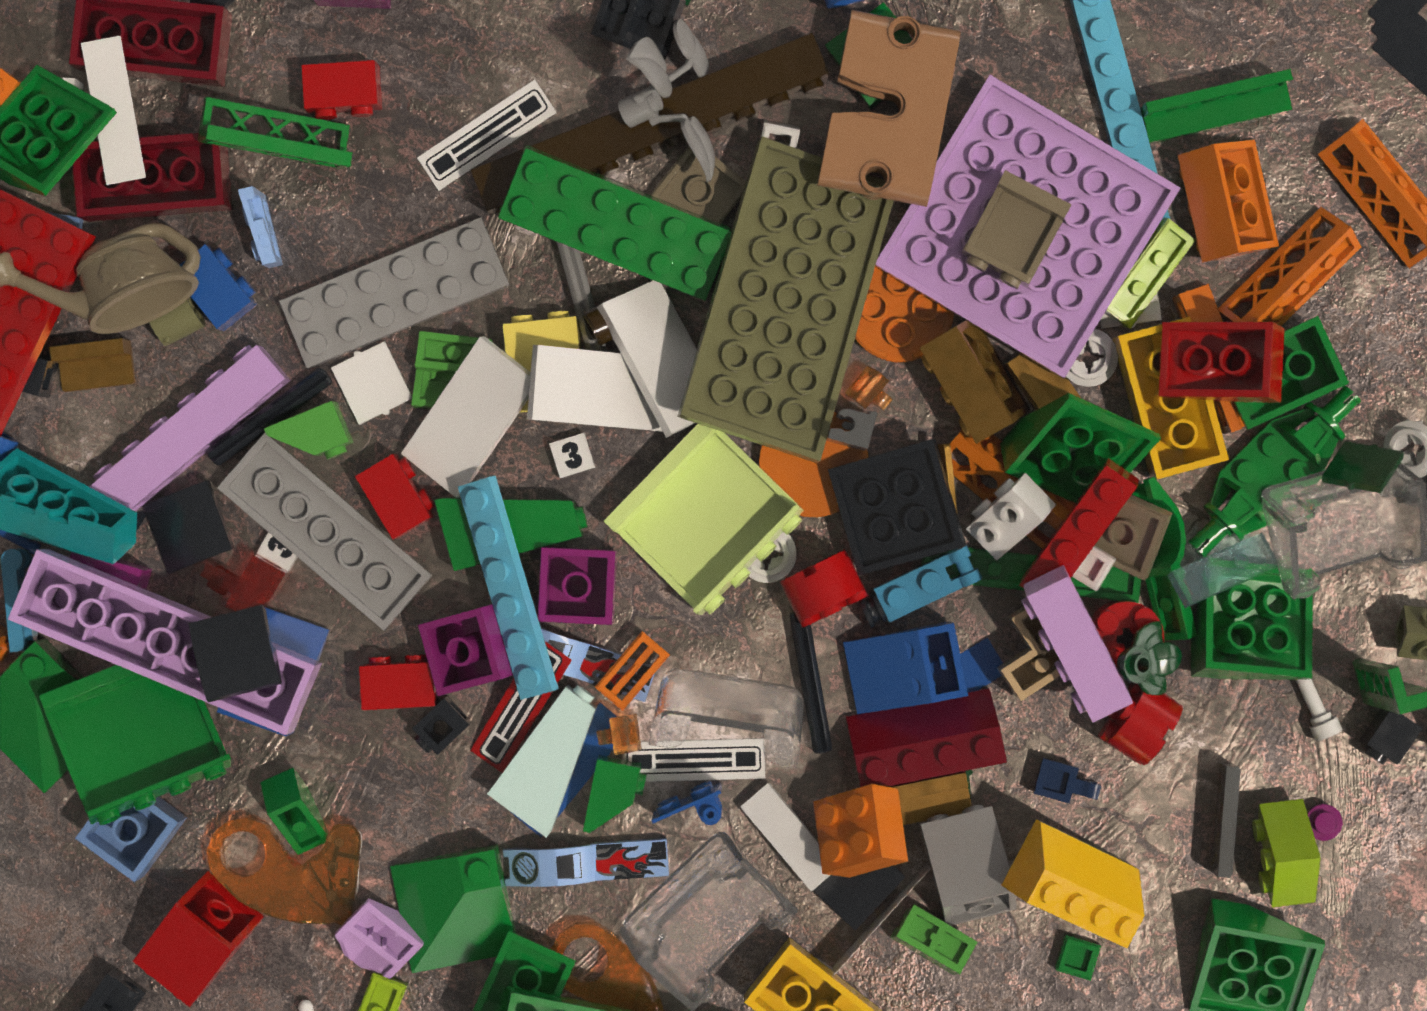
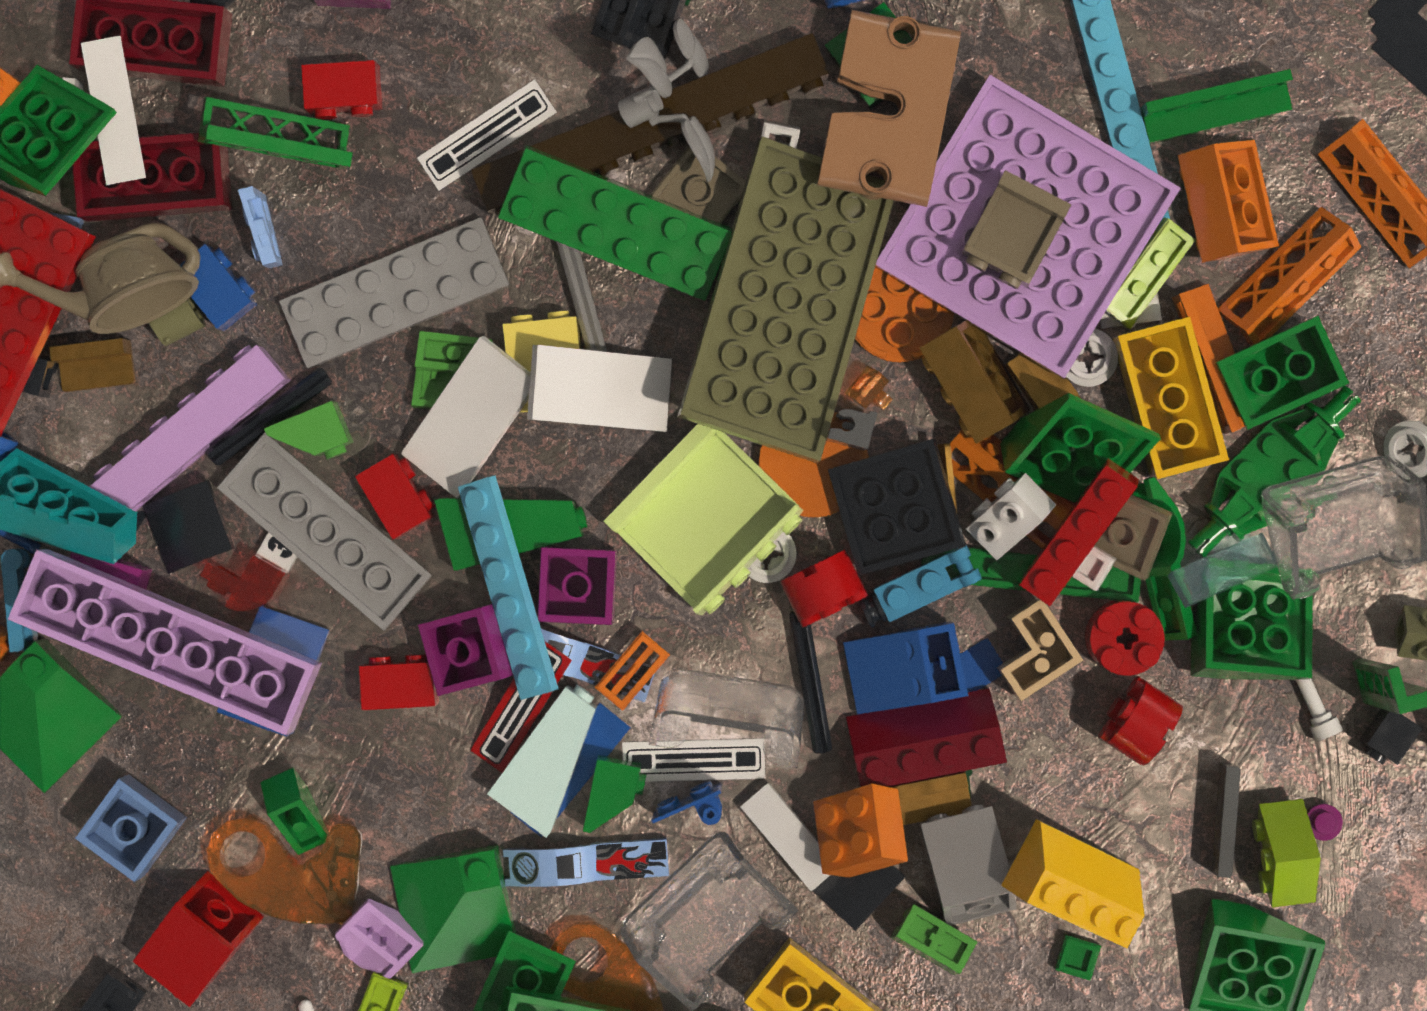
(131, 740): green panel -> none
(235, 653): black slope -> none
(372, 383): white piece -> none
(447, 711): black brick -> none
(572, 455): white tile -> none
(597, 326): dark brown tile -> none
(622, 733): clear orange tile -> none
(653, 349): white tile -> none
(881, 918): white sticker -> none
(1060, 780): dark blue plate -> none
(1076, 643): lavender brick -> none
(1149, 659): dark green plate -> none
(1222, 361): red slope -> none
(1362, 467): dark green piece -> none

